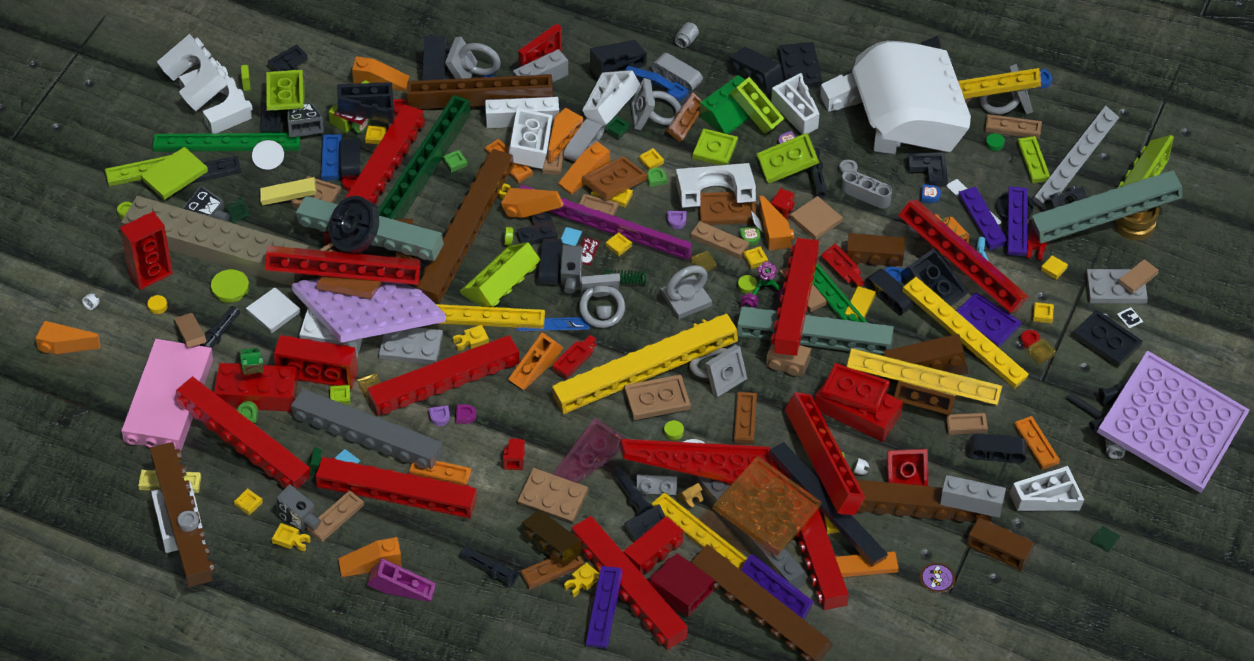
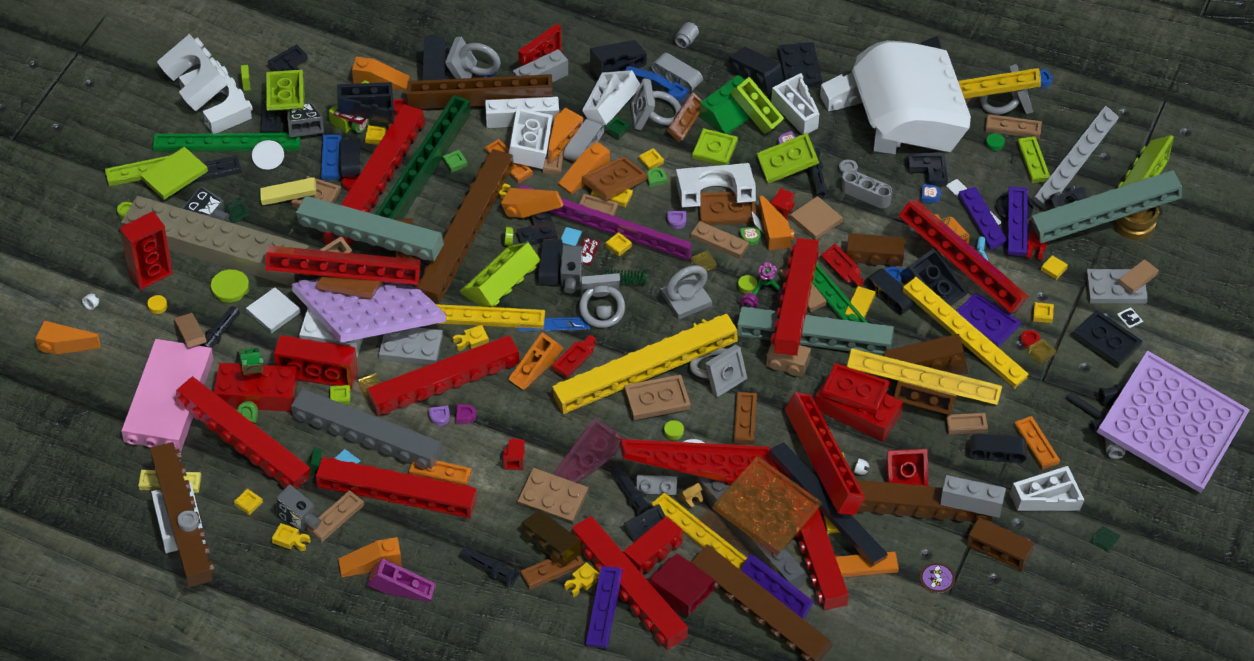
(365, 228): black piece -> none
(755, 257): yellow tile -> none

